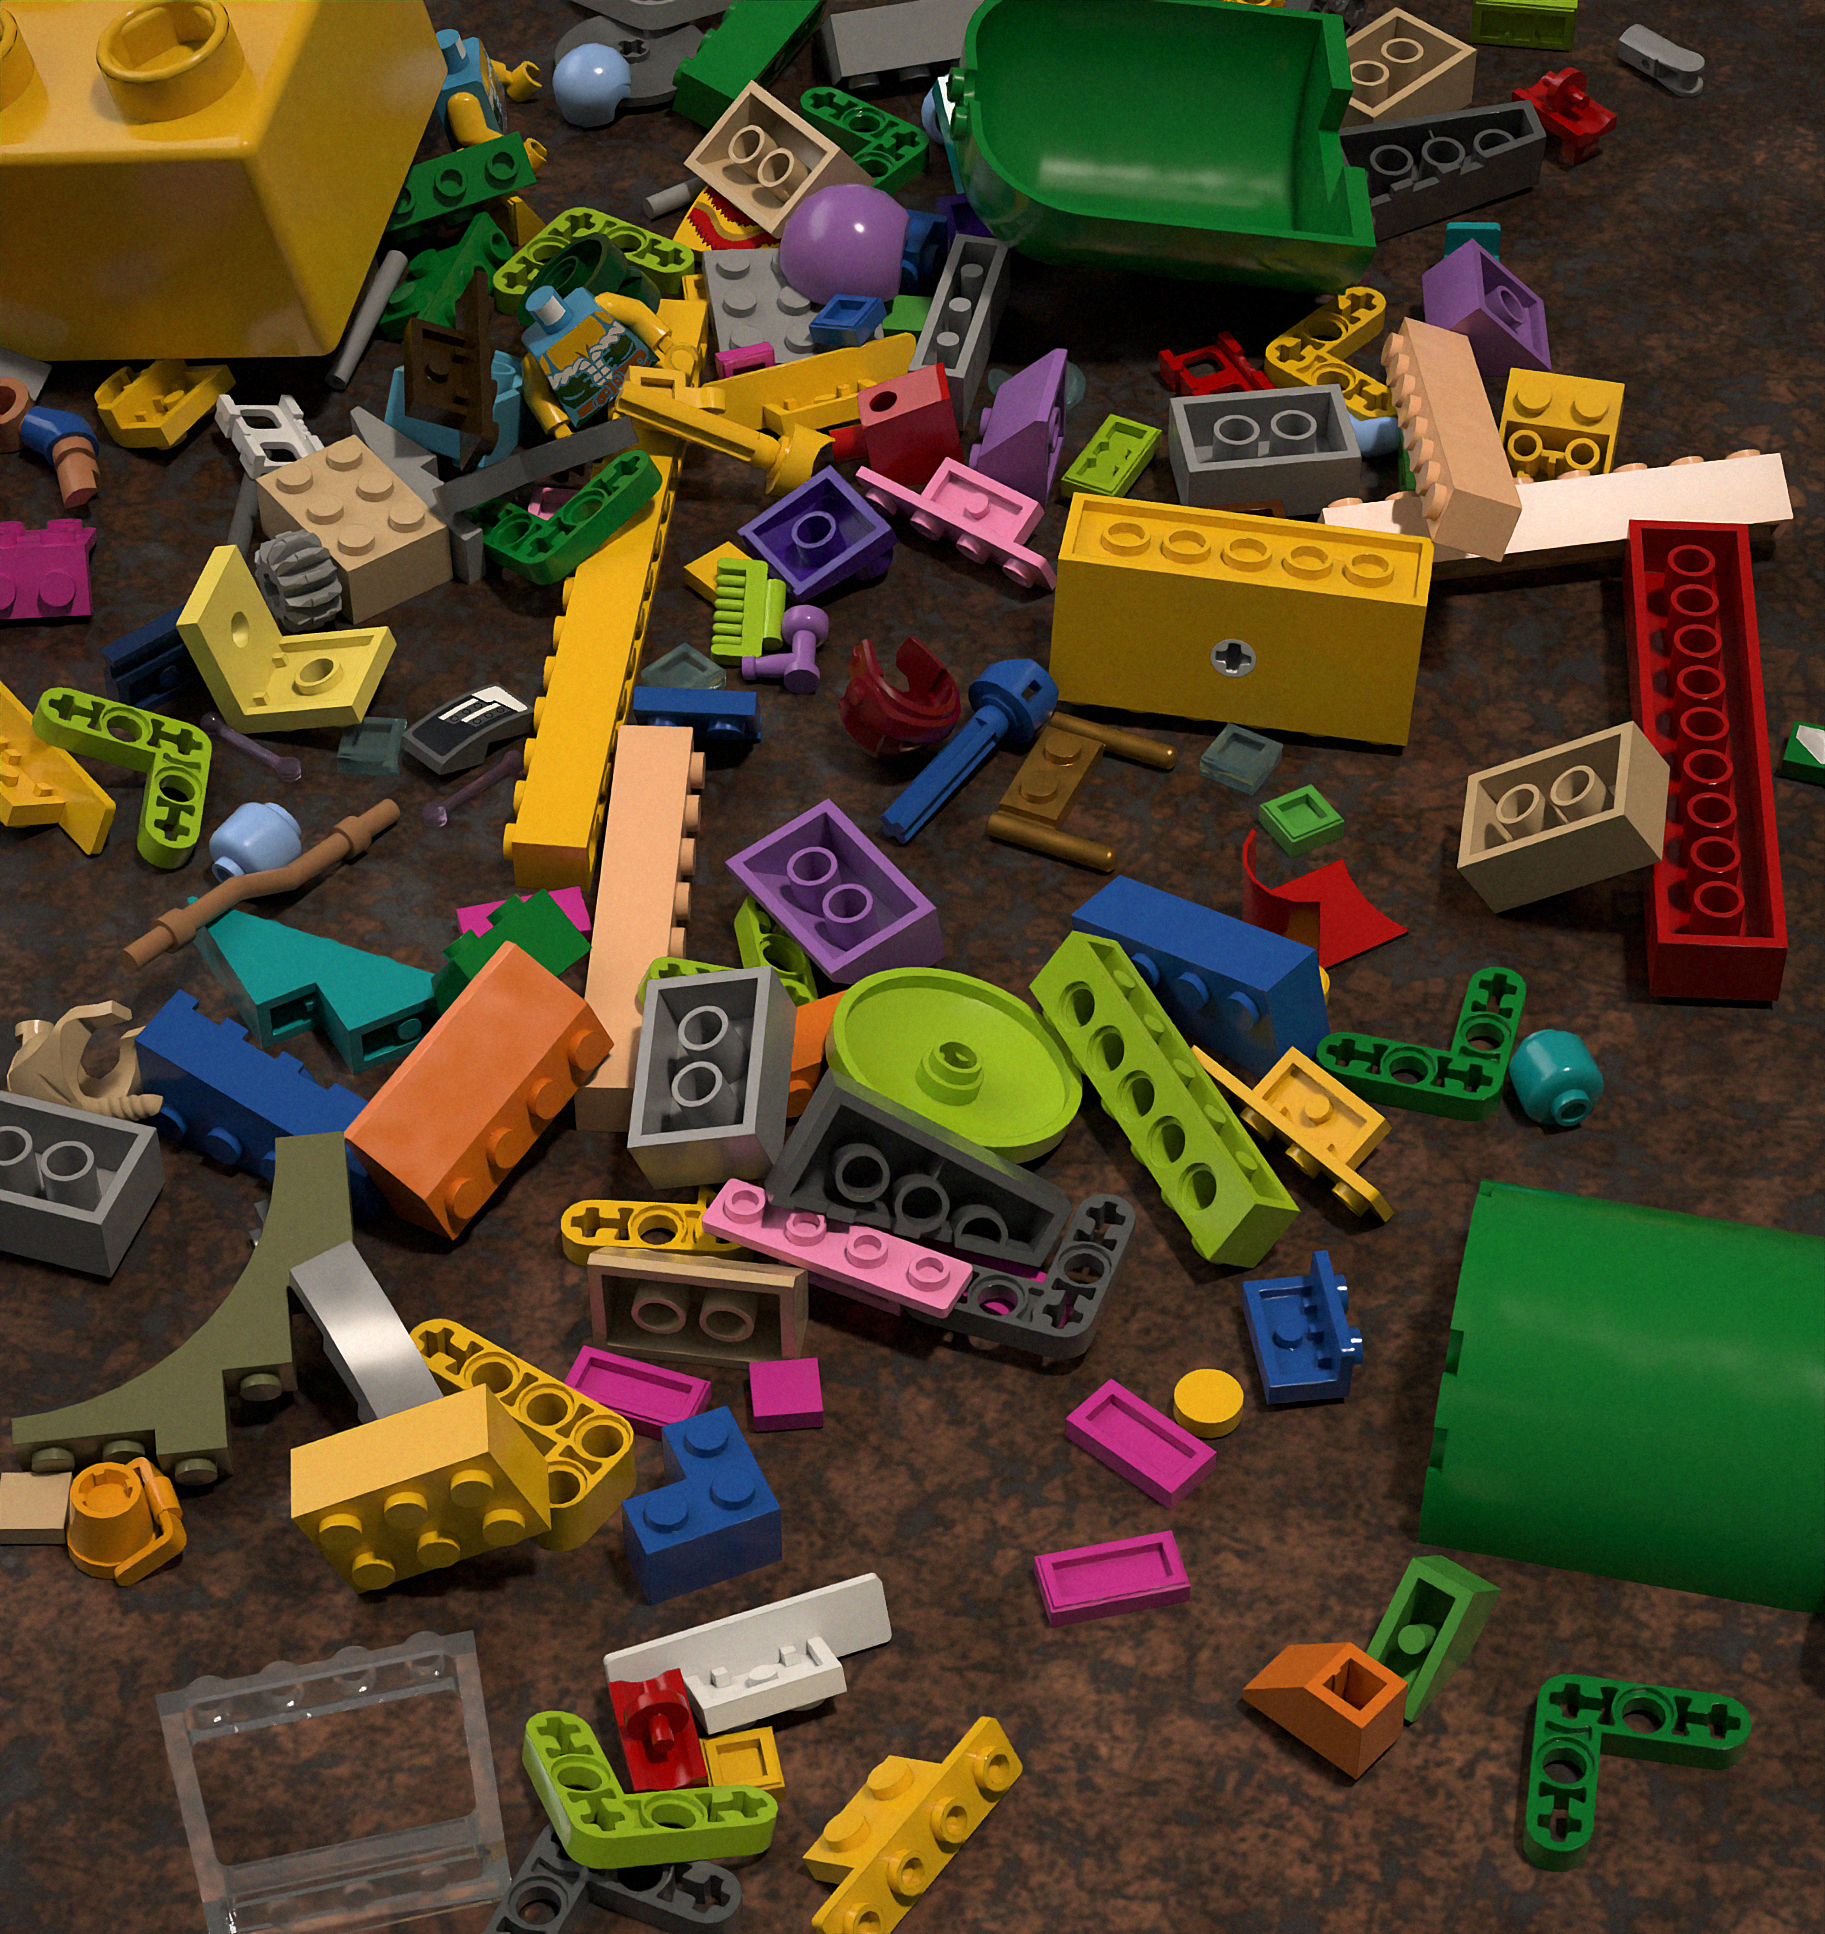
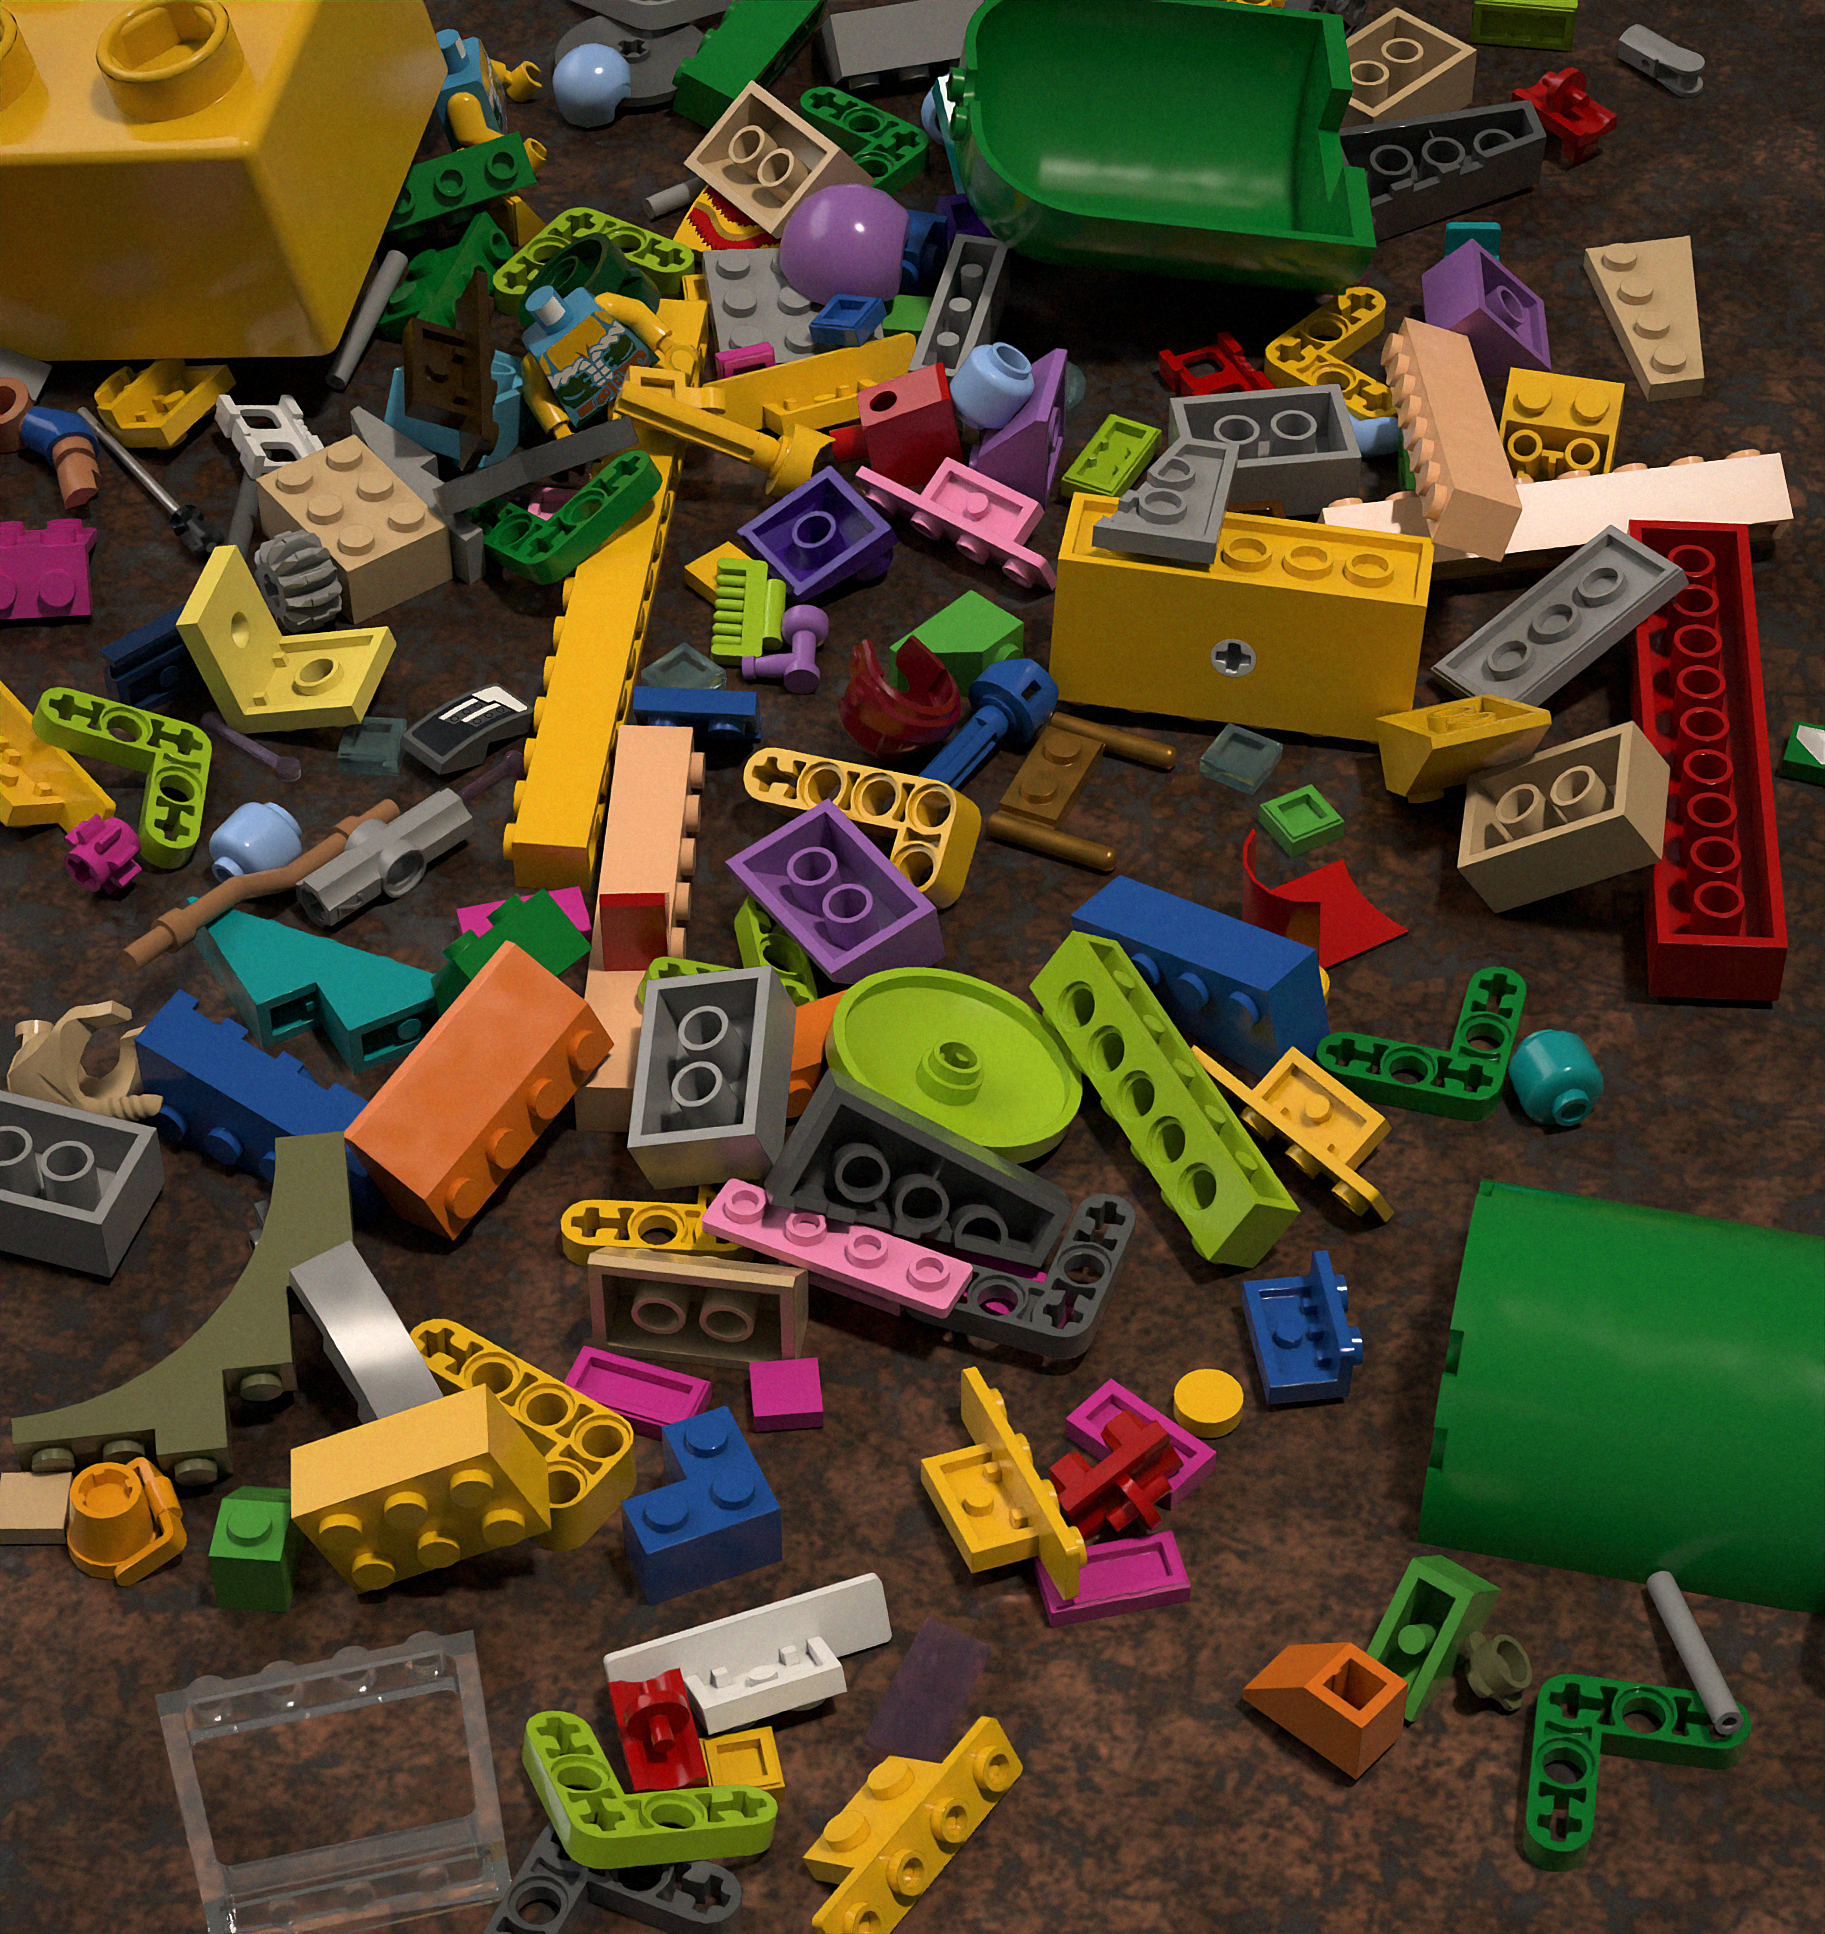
(102, 854): none -> dark pink gear
(187, 520): none -> piece
(255, 1550): none -> bright green slope
(384, 858): none -> light grey piece
(634, 929): none -> red slope
(862, 798): none -> yellow beam
(928, 1693): none -> slope
(966, 640): none -> bright green slope
(991, 386): none -> light blue head
(995, 1497): none -> yellow bracket
(1121, 1484): none -> red hips
(1177, 507): none -> light grey wing
(1451, 740): none -> yellow slope
(1497, 1668): none -> olive plate
(1563, 621): none -> light grey tile
(1653, 312): none -> tan wing
(1694, 1653): none -> light grey piece

